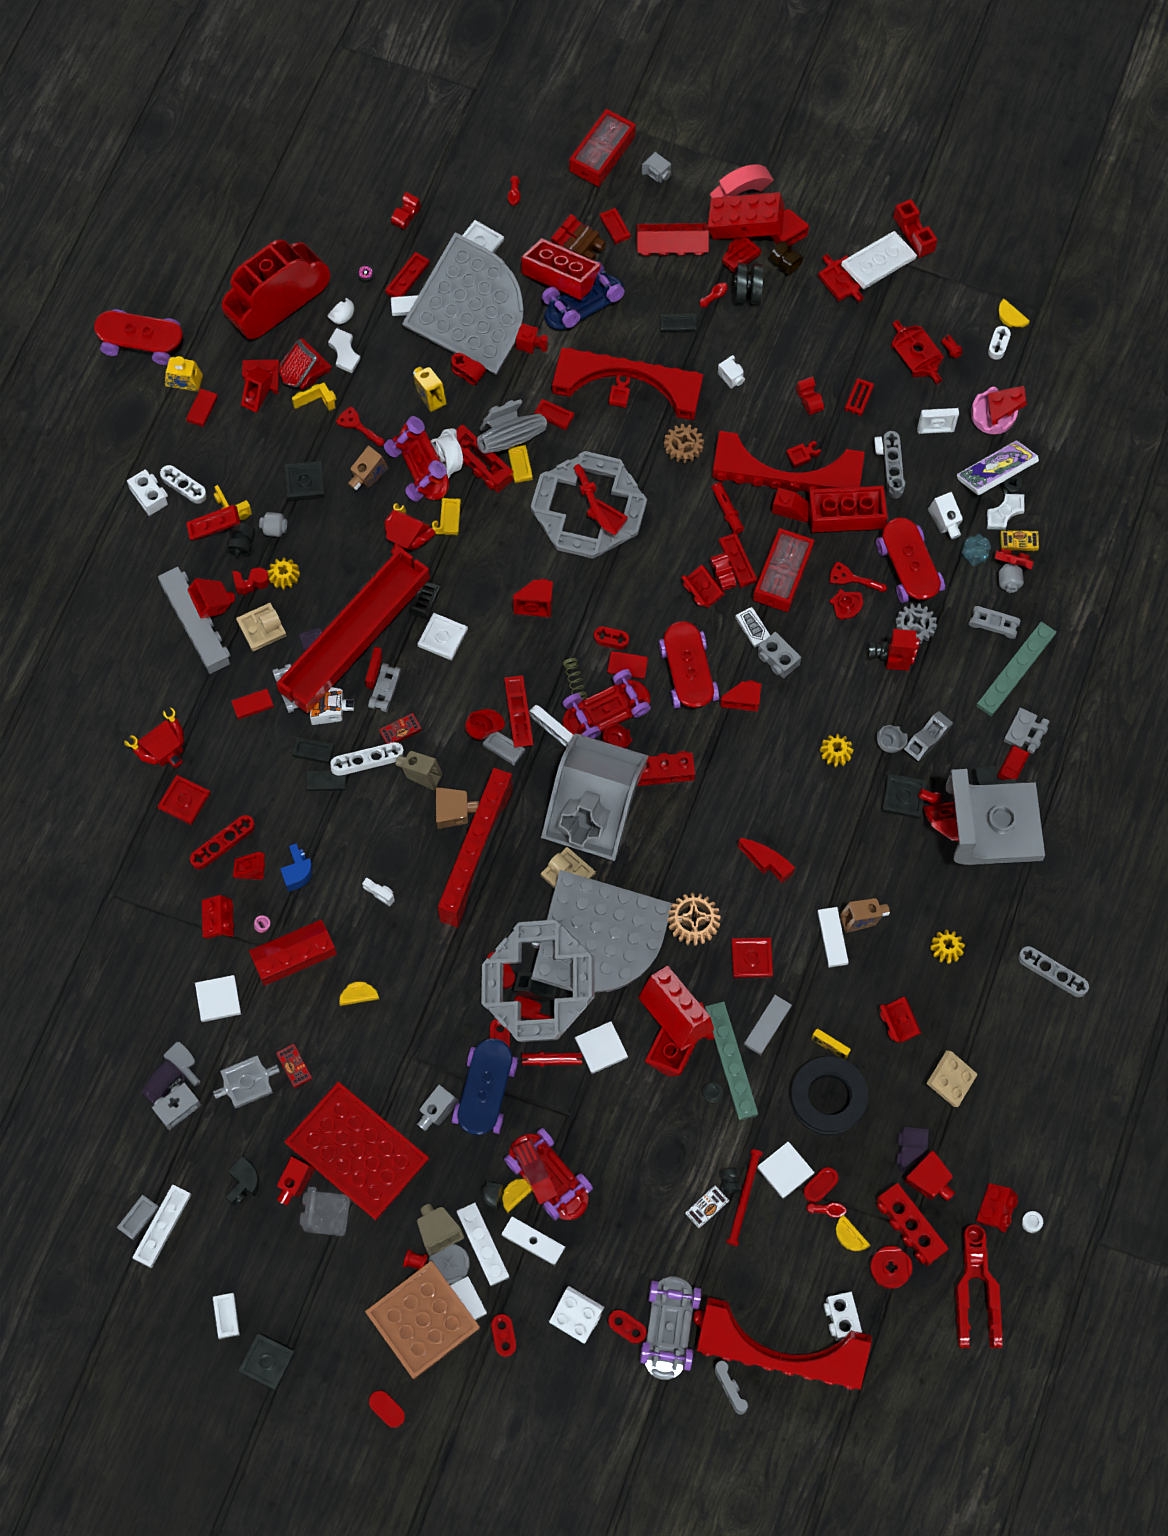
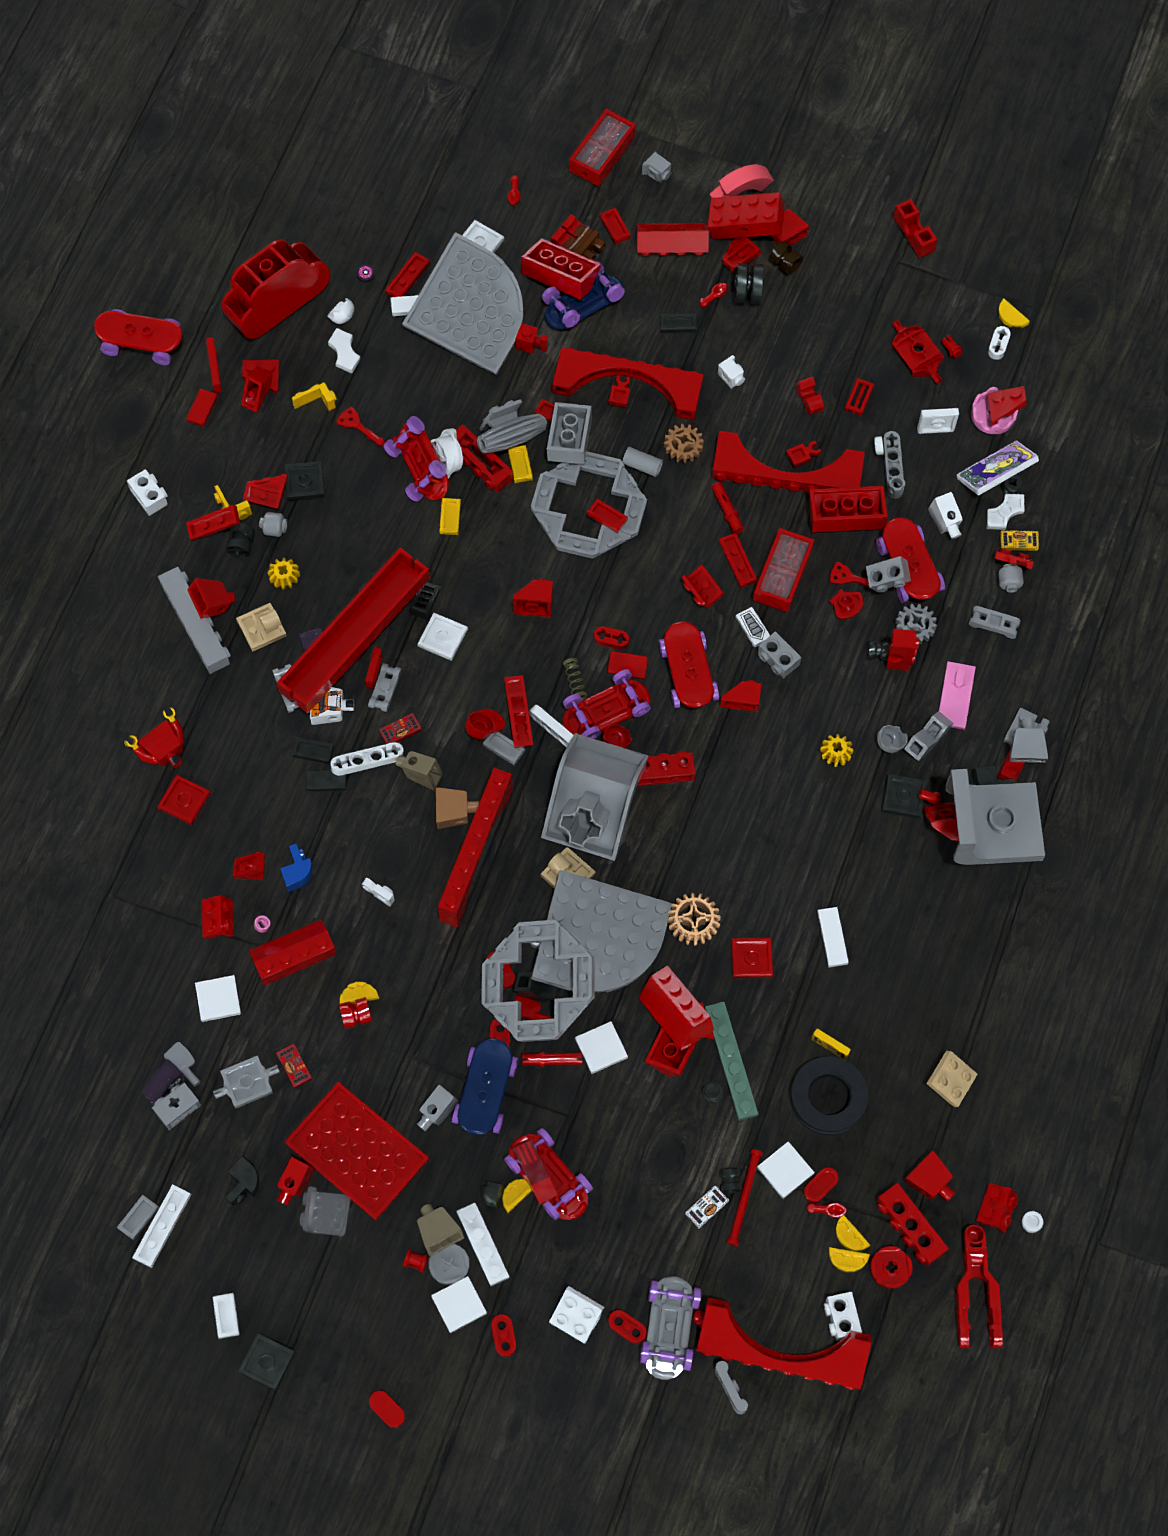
(179, 476): white beam -> none
(183, 374): yellow torso -> none
(214, 365): none -> red tile
(220, 840): red beam -> none
(252, 704): red tile -> none
(257, 578): red leg -> none
(266, 491): none -> red wing
(302, 366): red piece -> none
(355, 1012): none -> red wheel
(367, 469): medium nougat torso -> none
(403, 216): red leg -> none
(407, 530): red torso -> none
(422, 1320): nougat plate -> none
(425, 382): yellow torso -> none
(468, 368): red piece -> none
(522, 1234): white tile -> none
(569, 433): none -> light grey brick
(588, 489): red sword -> none
(642, 461): none -> light grey pin
(723, 574): red leg -> none
(766, 859): red slope -> none
(767, 1025): light grey tile -> none
(791, 505): red slope -> none
(839, 280): red plate -> none
(847, 1260): none -> yellow tile
(862, 914): medium nougat torso -> none
(879, 260): white tile -> none
(888, 569): none -> light grey brick
(900, 1020): red bracket -> none
(913, 1146): clear purple slope -> none
(955, 946): yellow gear -> none
(957, 693): none -> bright pink piece
(976, 549): clear light blue brick -> none
(1016, 669): sand green plate -> none
(1028, 744): none -> light grey torso
(1055, 968): light grey beam -> none

